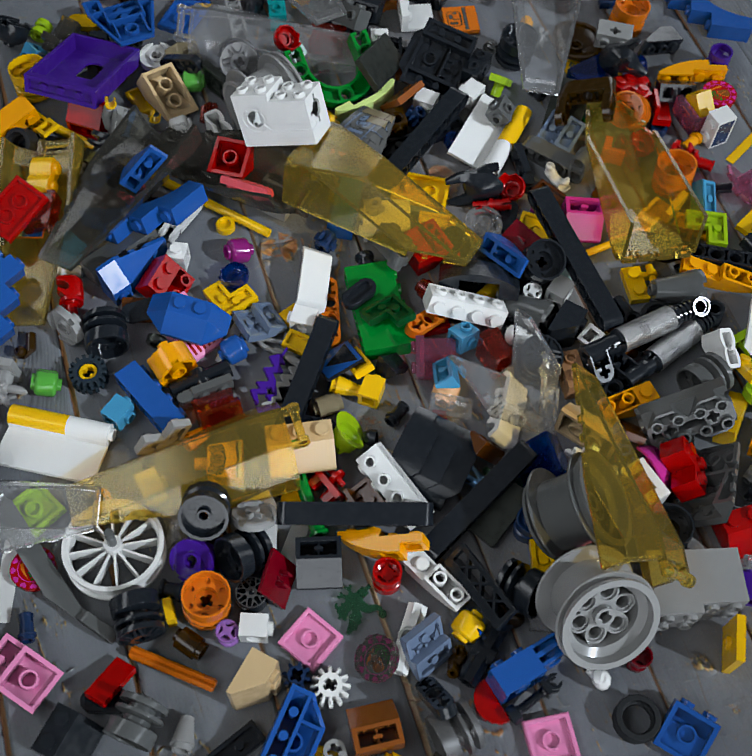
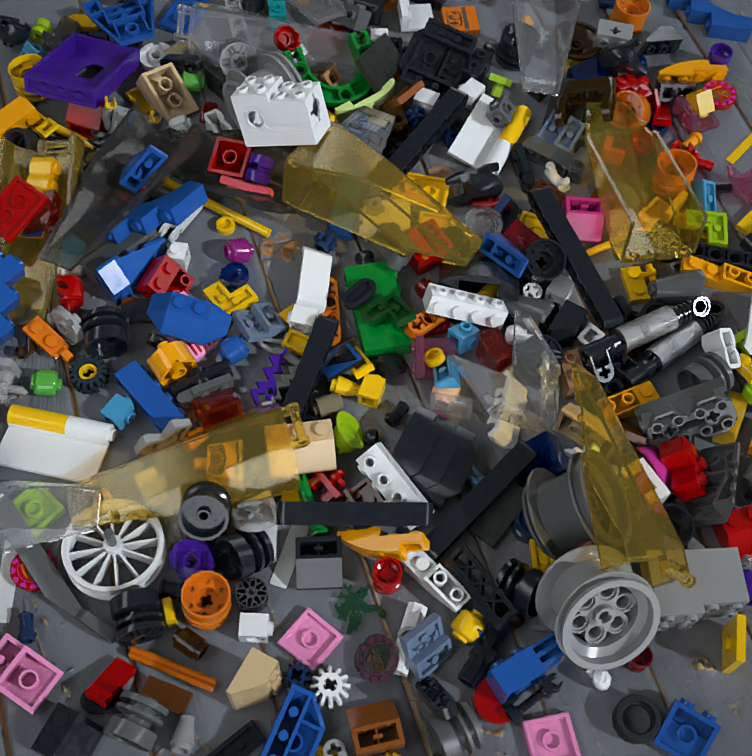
(48, 340): none -> orange hinge
(168, 695): none -> reddish brown tile
(227, 628): medium lavender wheel -> none
(259, 168): none -> dark purple wheel
(277, 579): dark red piece -> none
(330, 77): none -> medium nougat brick
(434, 357): none -> yellow tile
(455, 661): dark brown arm -> none
(486, 448): reddish brown slope -> none
(503, 203): none -> dark blue tile
(513, 186): red hair -> none
(718, 126): white brick -> none

